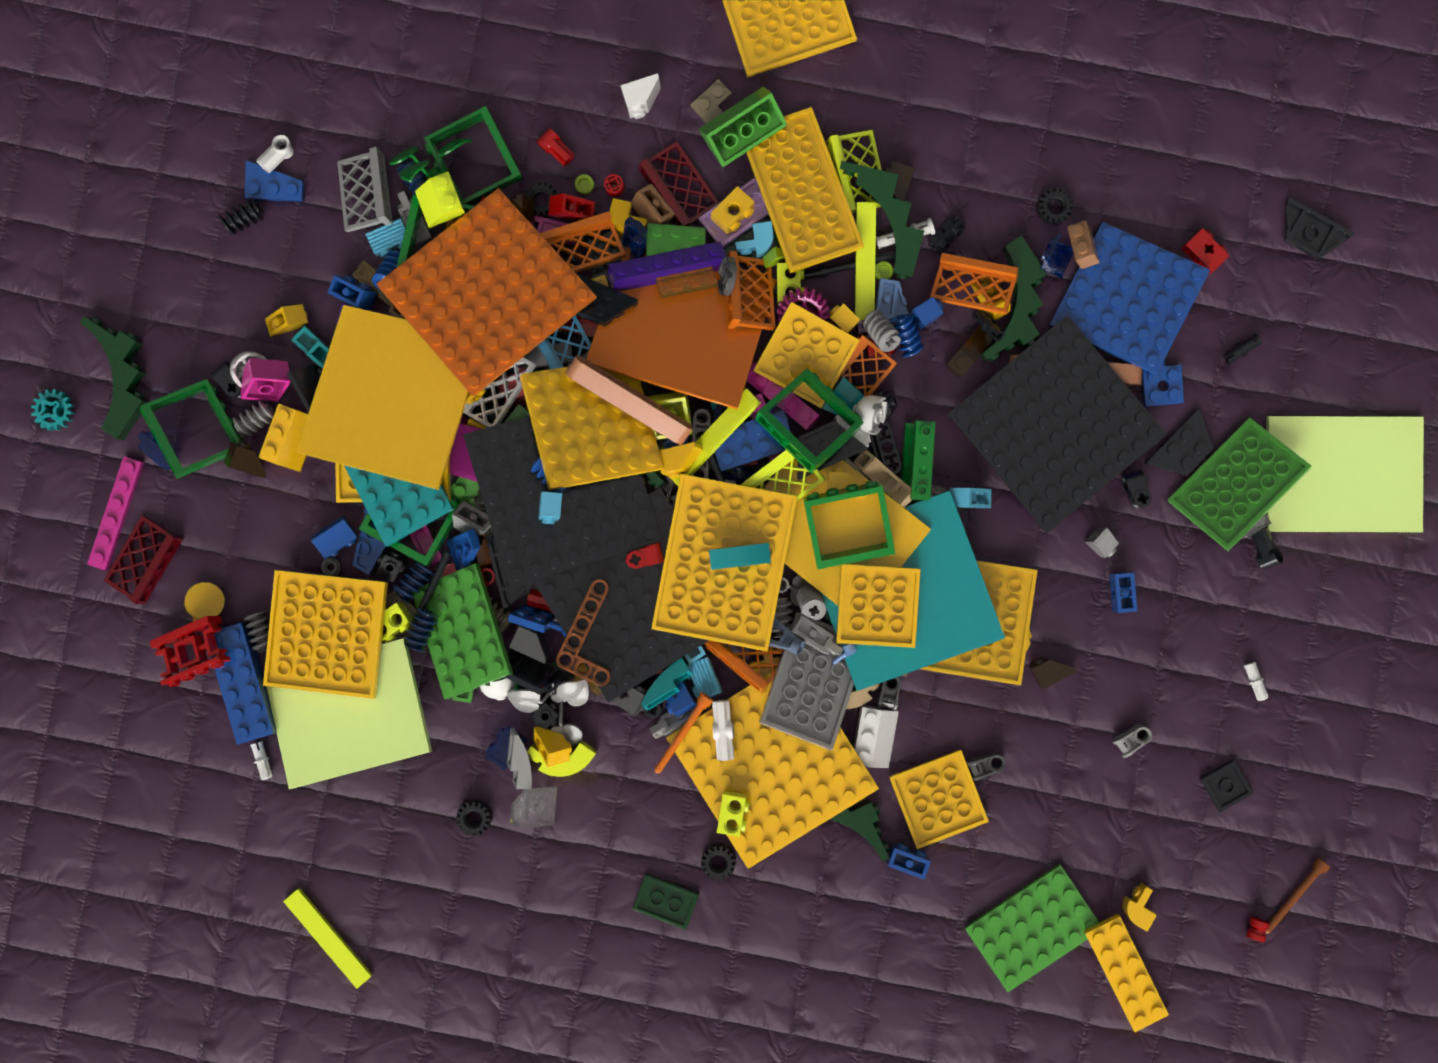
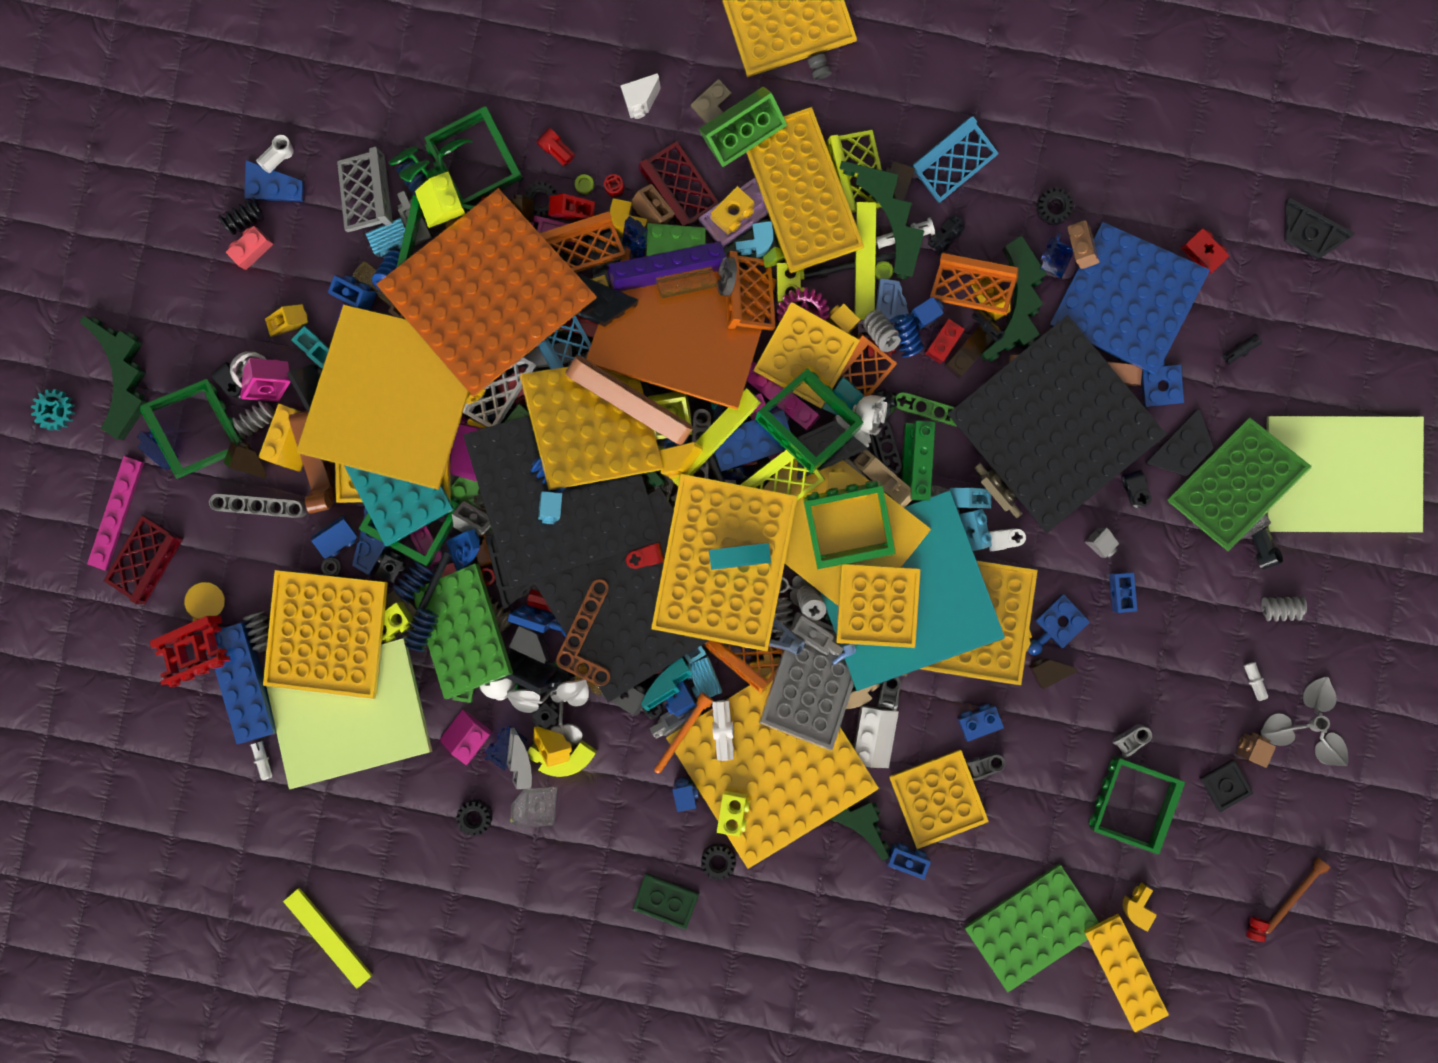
(249, 247): none -> coral brick
(249, 507): none -> light grey beam
(317, 470): none -> dark orange beam
(465, 737): none -> dark pink slope
(685, 794): none -> blue brick
(819, 67): none -> dark grey wheel
(930, 407): none -> bright green beam
(944, 341): none -> red brick
(948, 144): none -> dark azure fence
(976, 529): none -> medium azure brick
(980, 722): none -> blue brick
(998, 490): none -> dark tan plate
(1002, 539): none -> white piece
(1049, 623): none -> blue plate
(1165, 815): none -> green window
(1255, 749): none -> medium nougat brick
(1283, 607): none -> light grey piece
(1321, 697): none -> light grey plant

